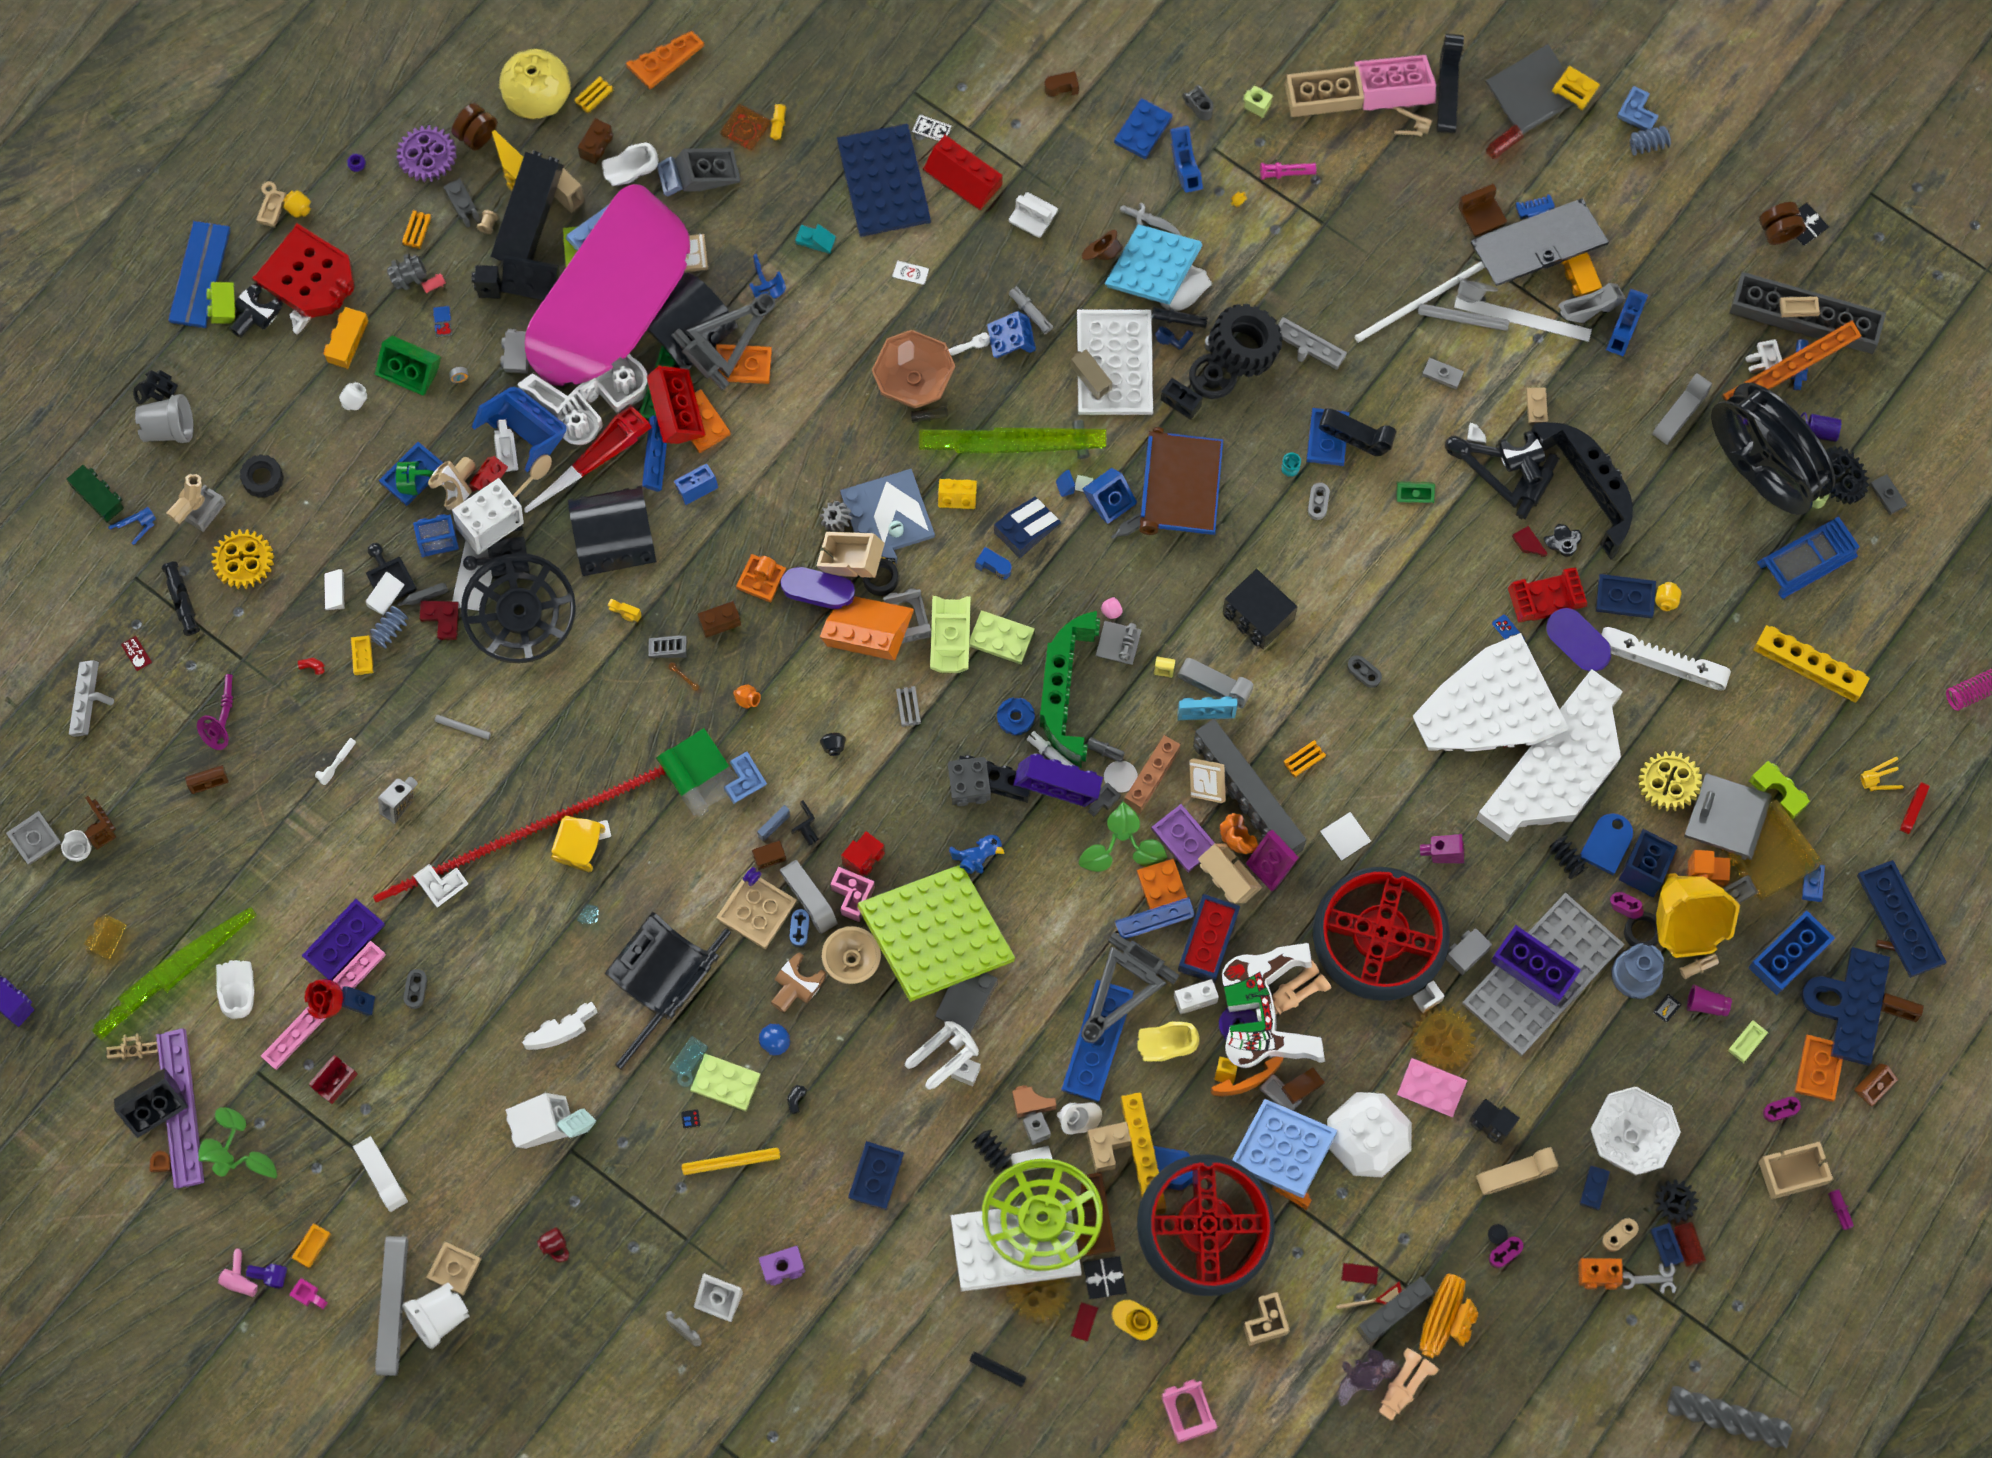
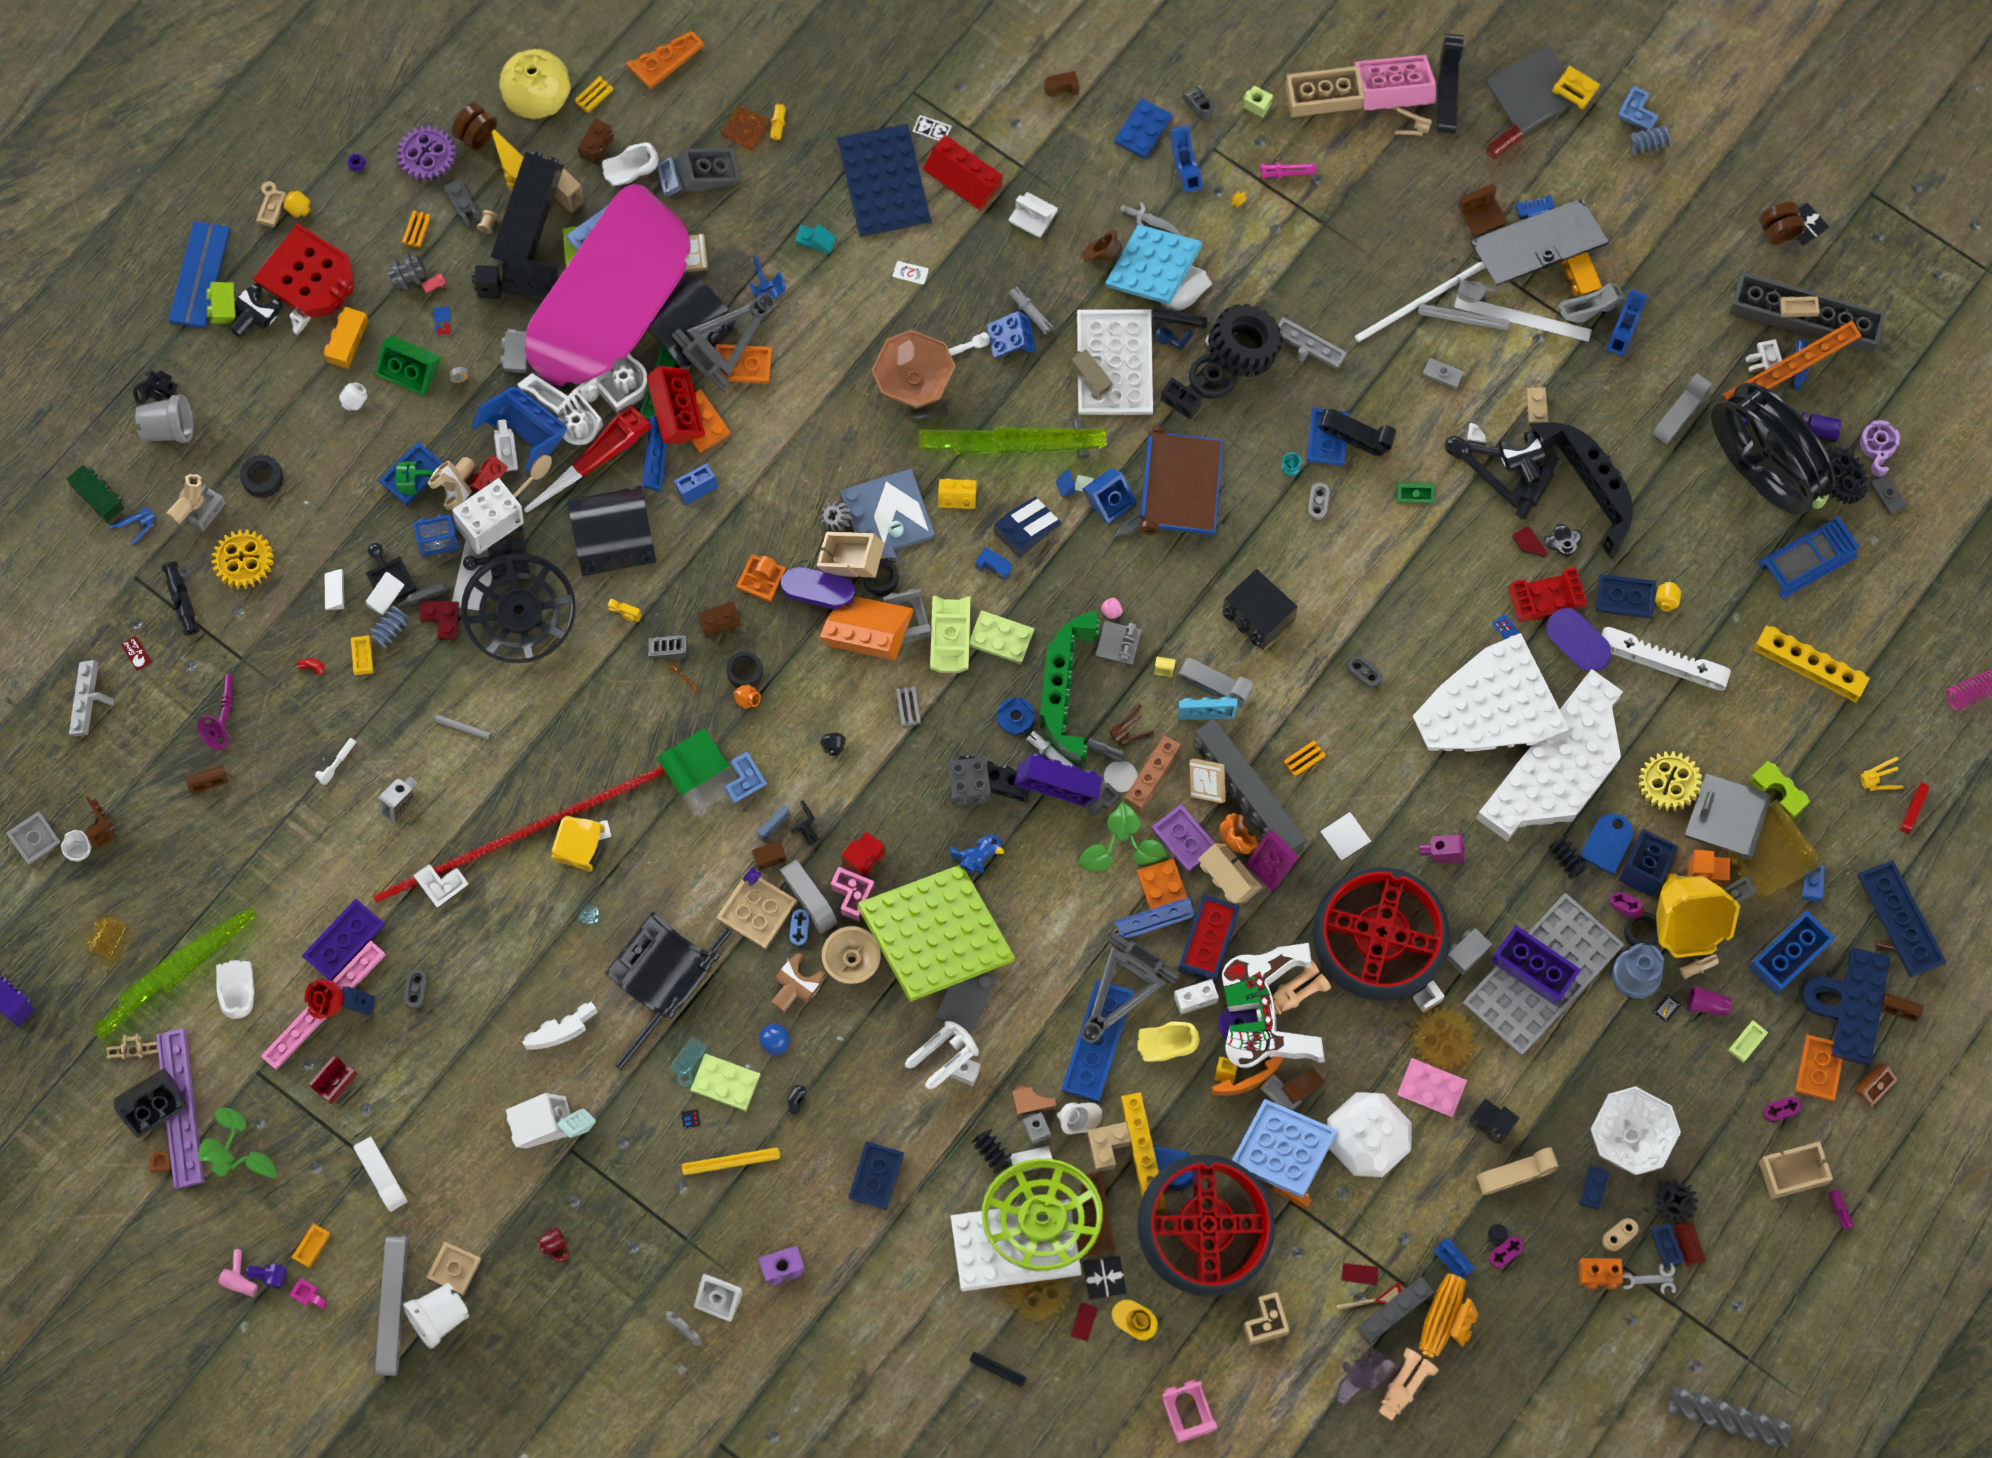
(744, 656): none -> black tyre
(1120, 732): none -> reddish brown plant
(1453, 1259): none -> blue hinge
(1879, 450): none -> lavender piece

